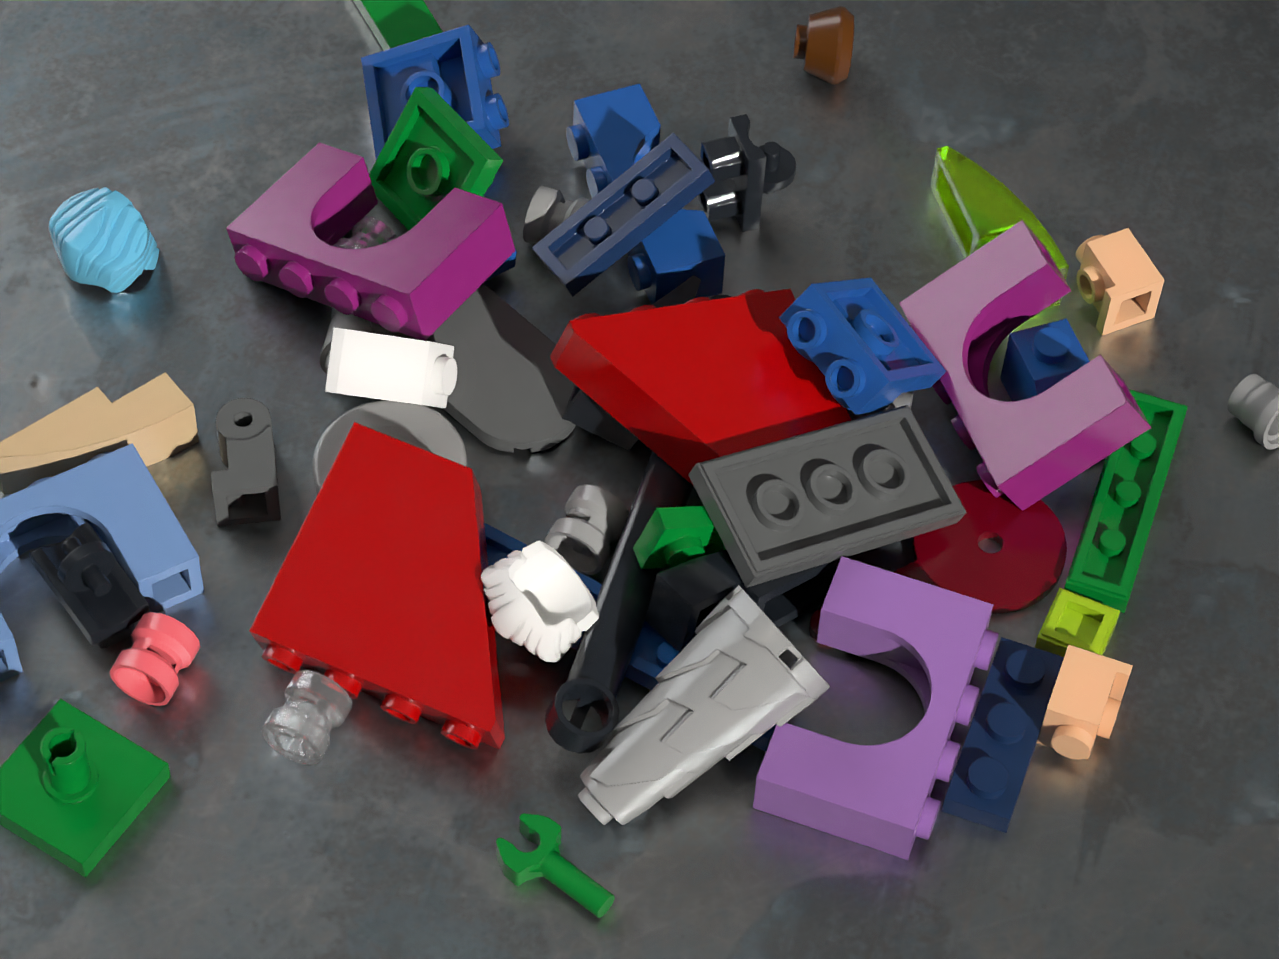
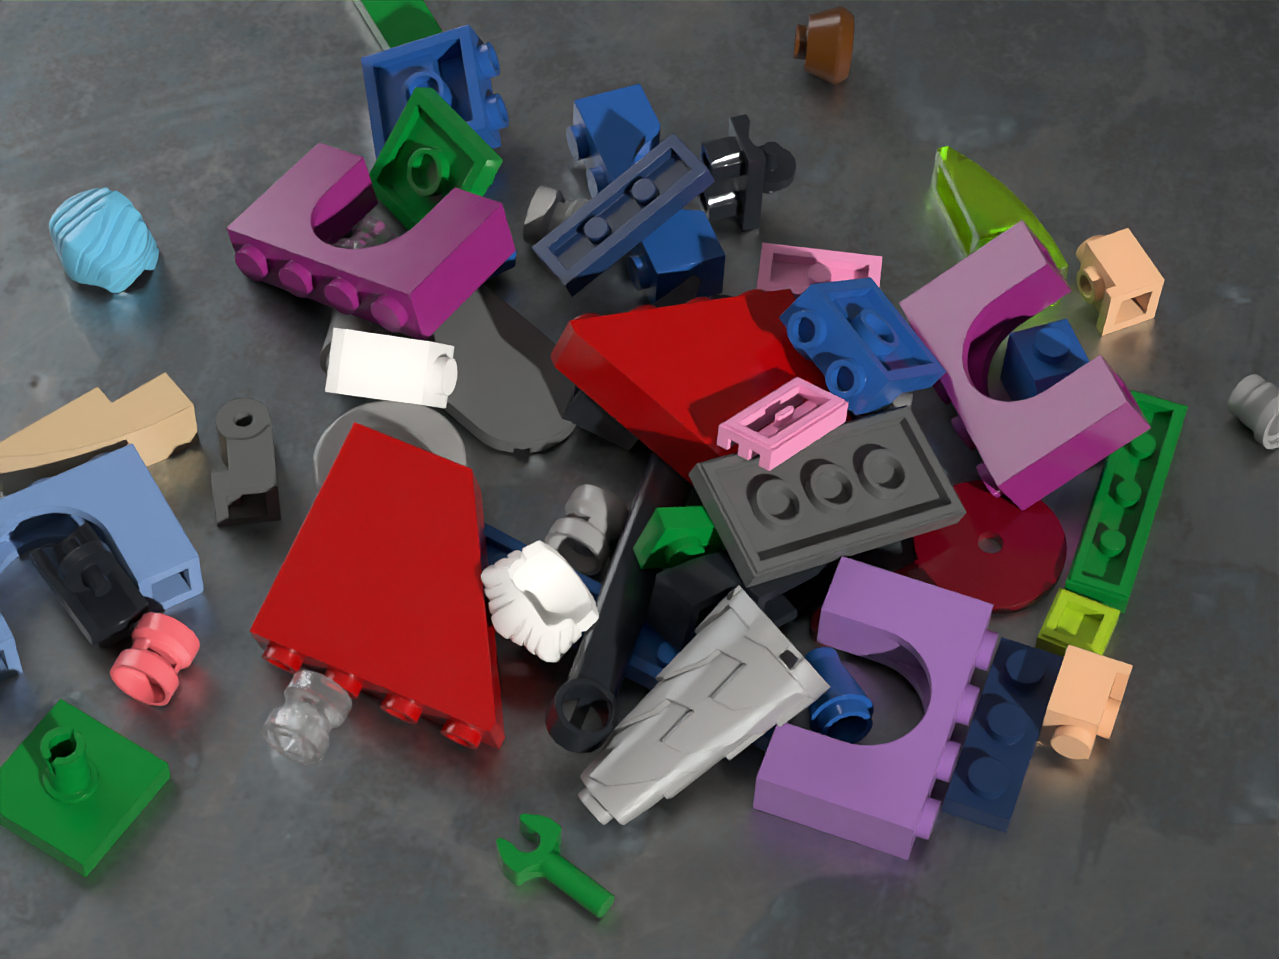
(792, 427): none -> bright pink tile
(800, 267): none -> bright pink plate
(844, 708): none -> blue cone

